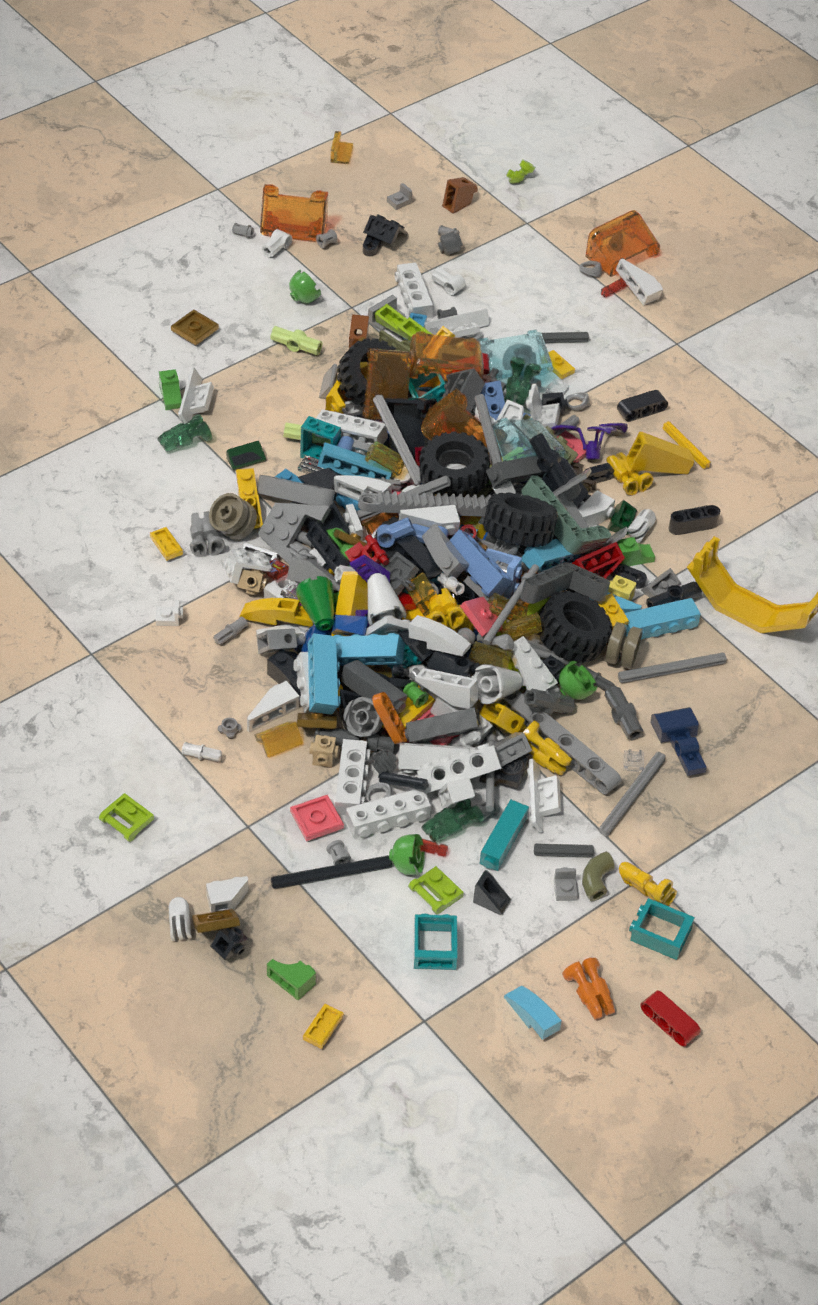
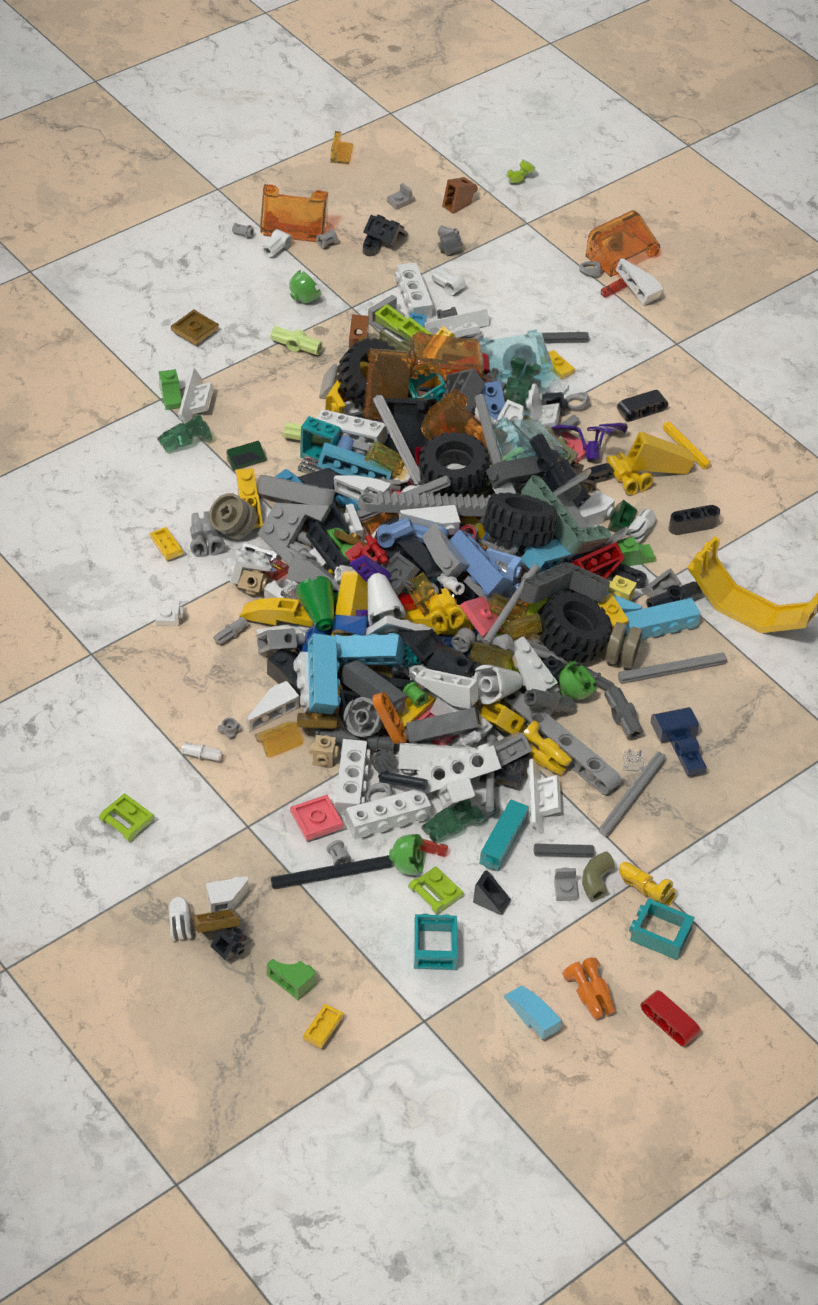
(438, 636): white slope -> none

